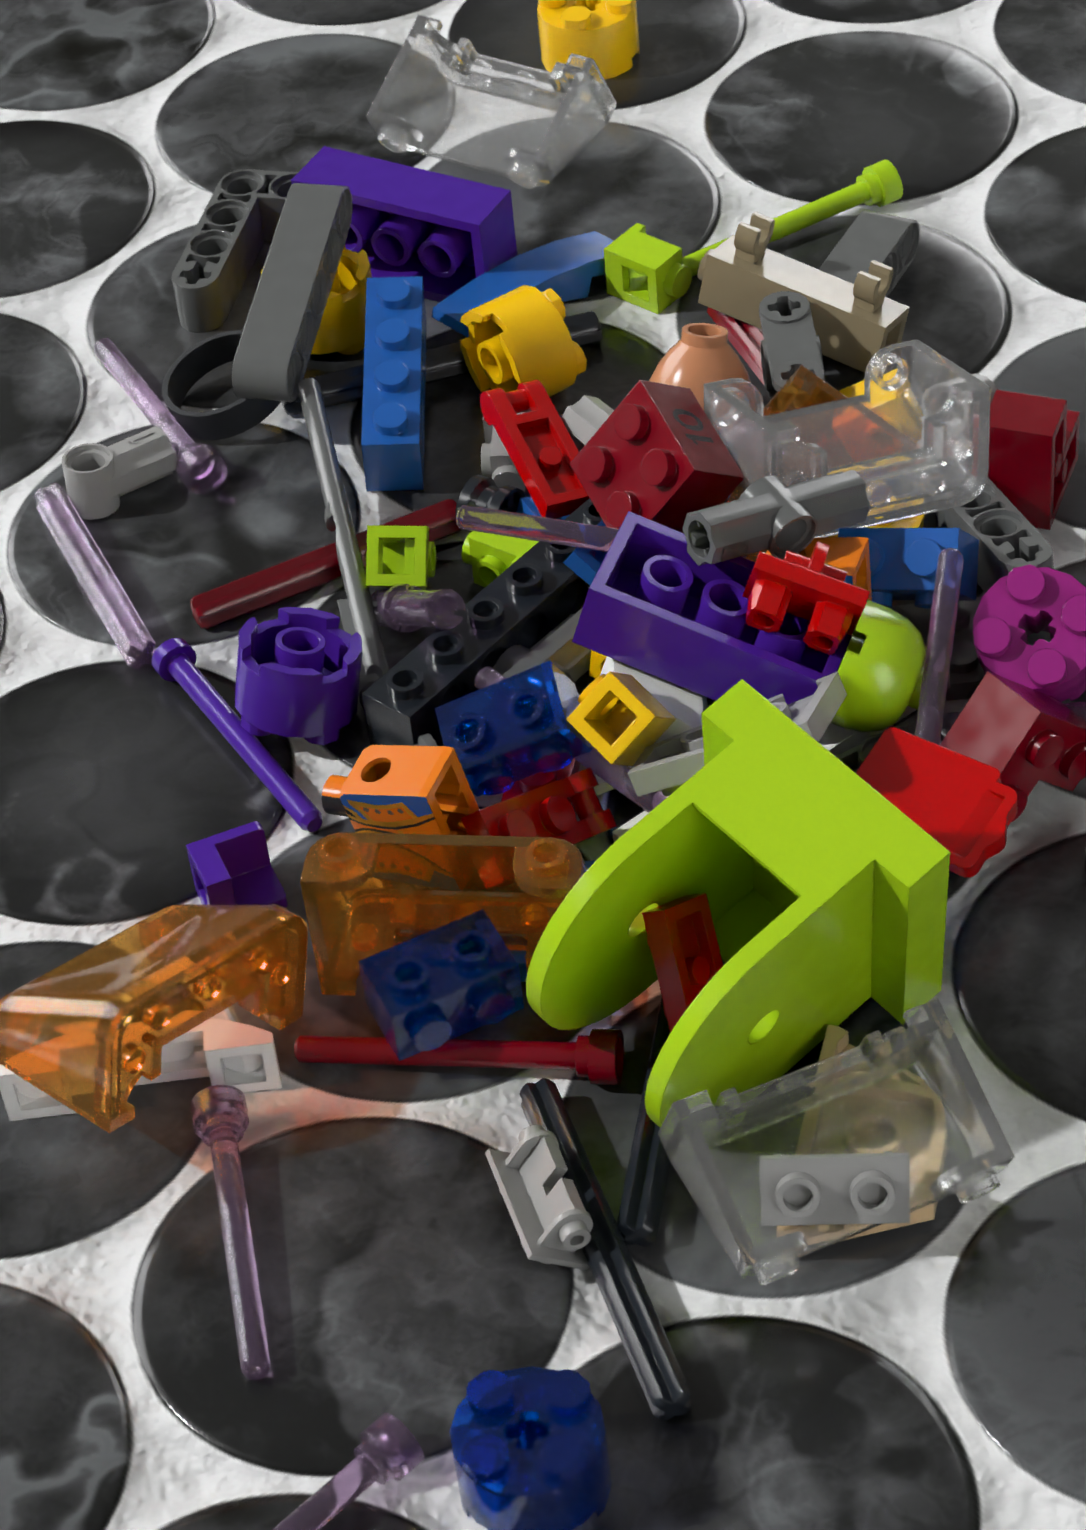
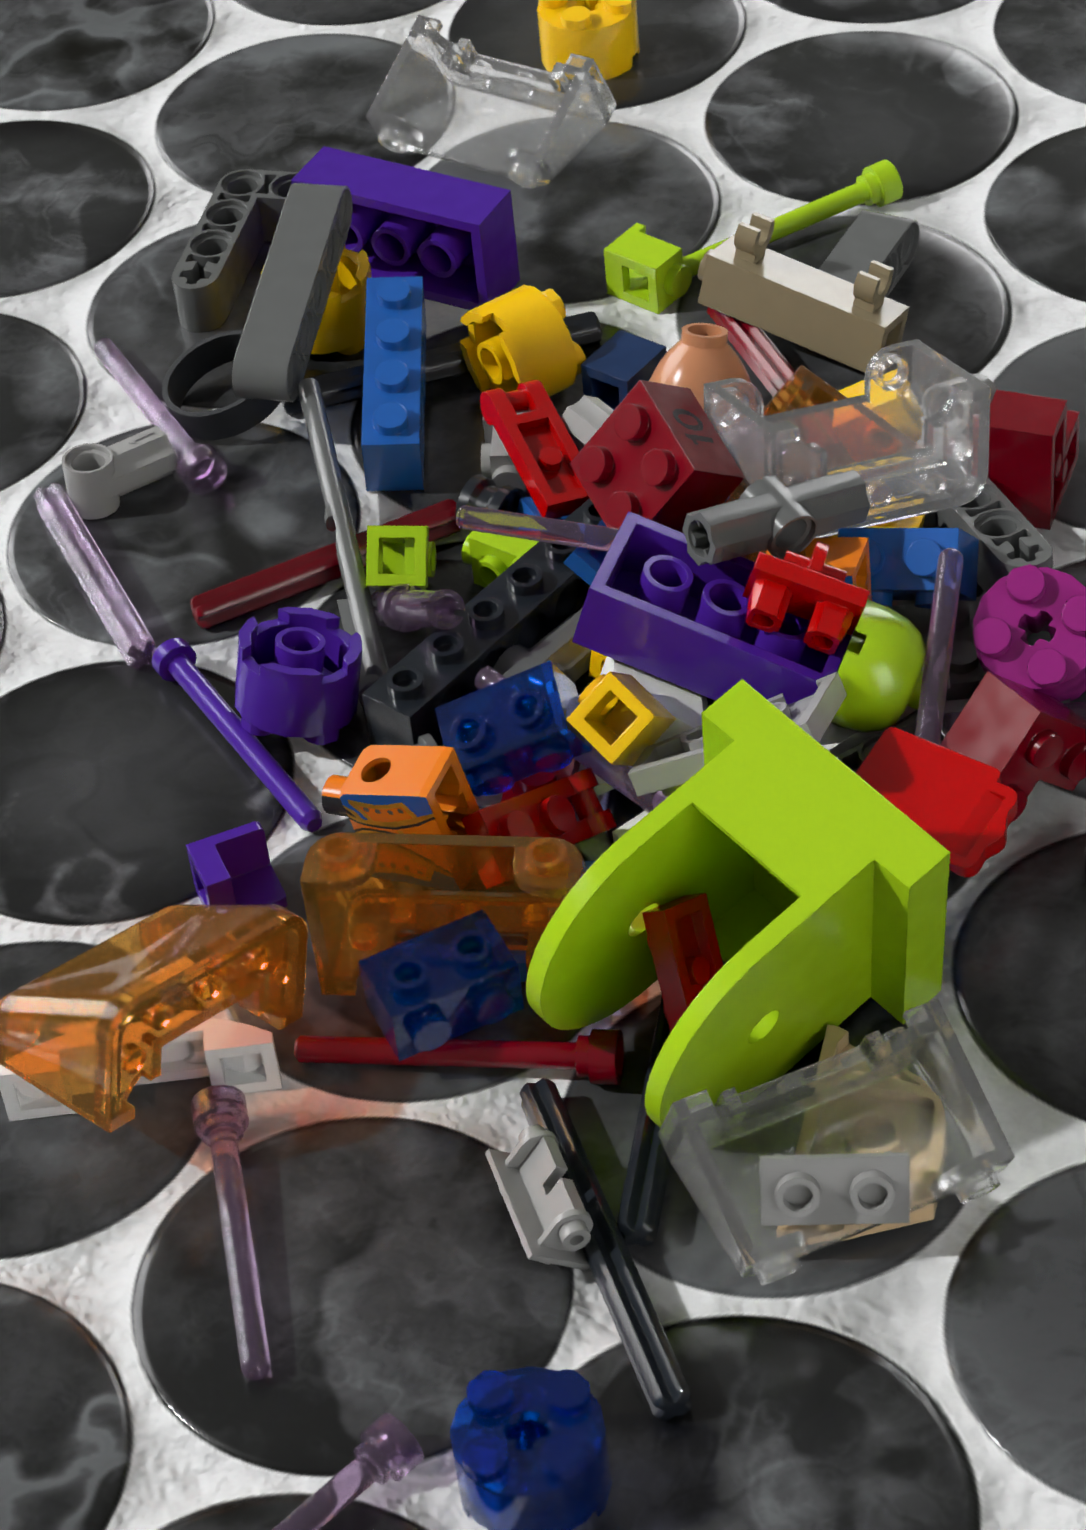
(559, 265): blue slope -> none
(619, 366): none -> dark blue brick
(787, 339): dark grey piece -> none

